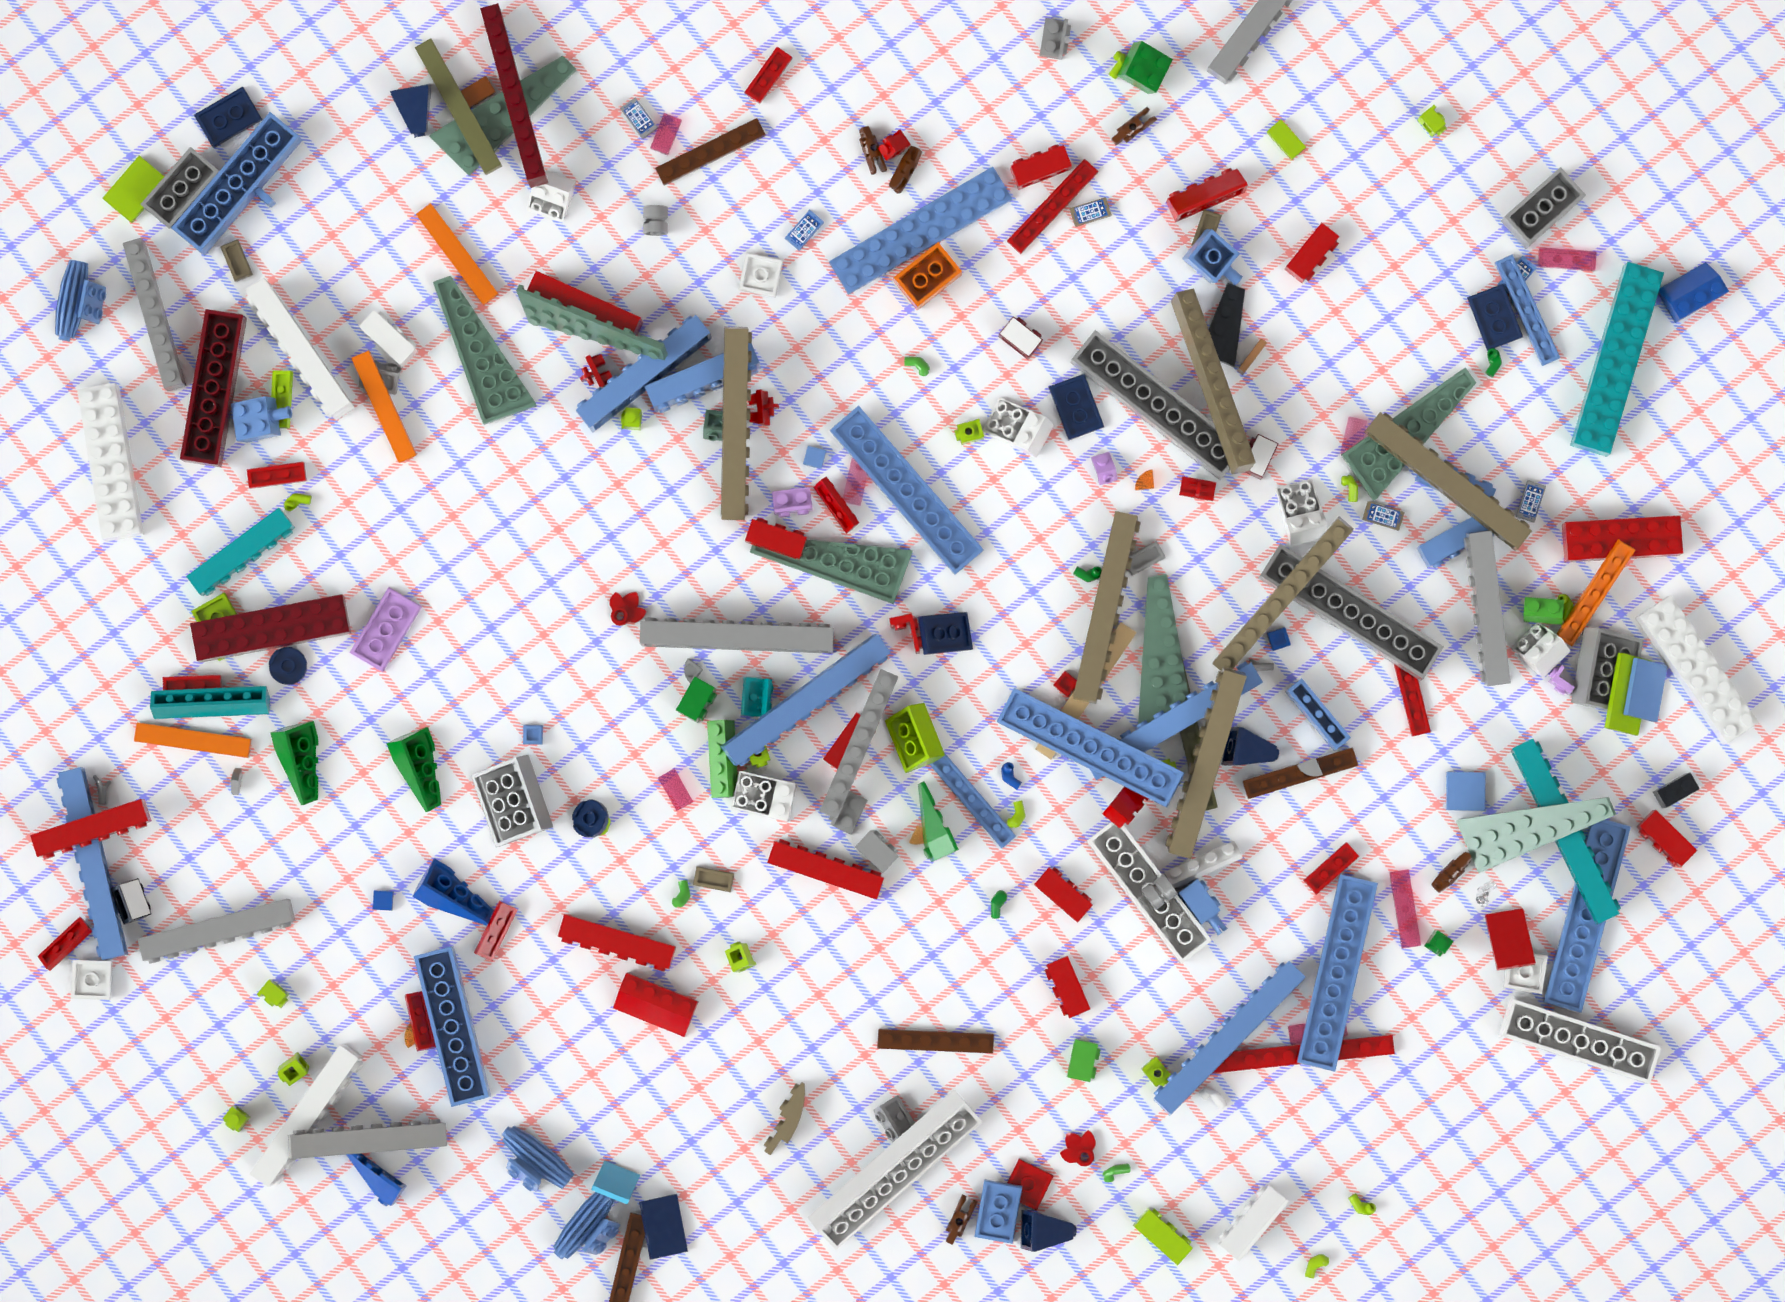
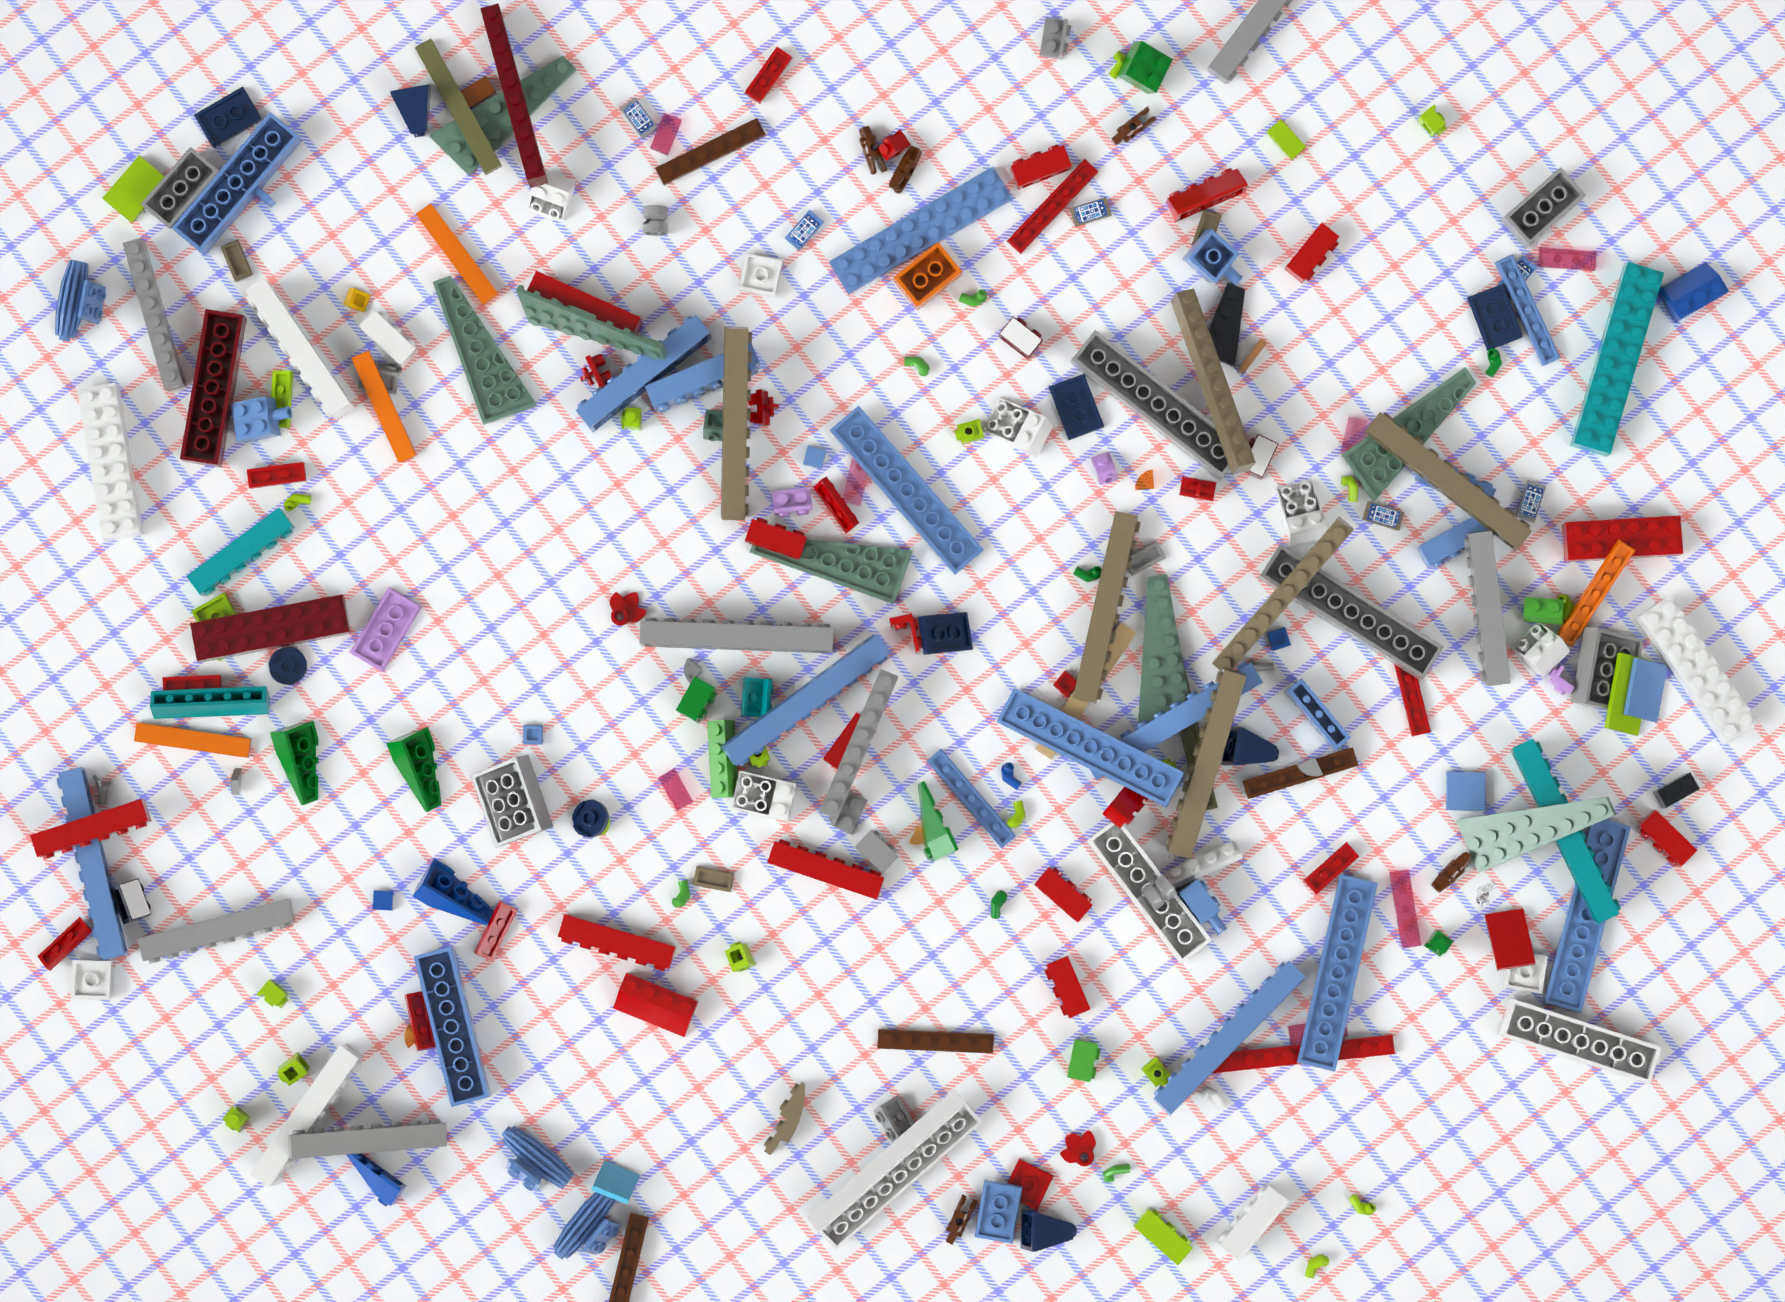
(356, 299): none -> yellow slope
(663, 1226): dark blue tile -> none
(914, 737): lime slope -> none
(975, 299): none -> bright green arm

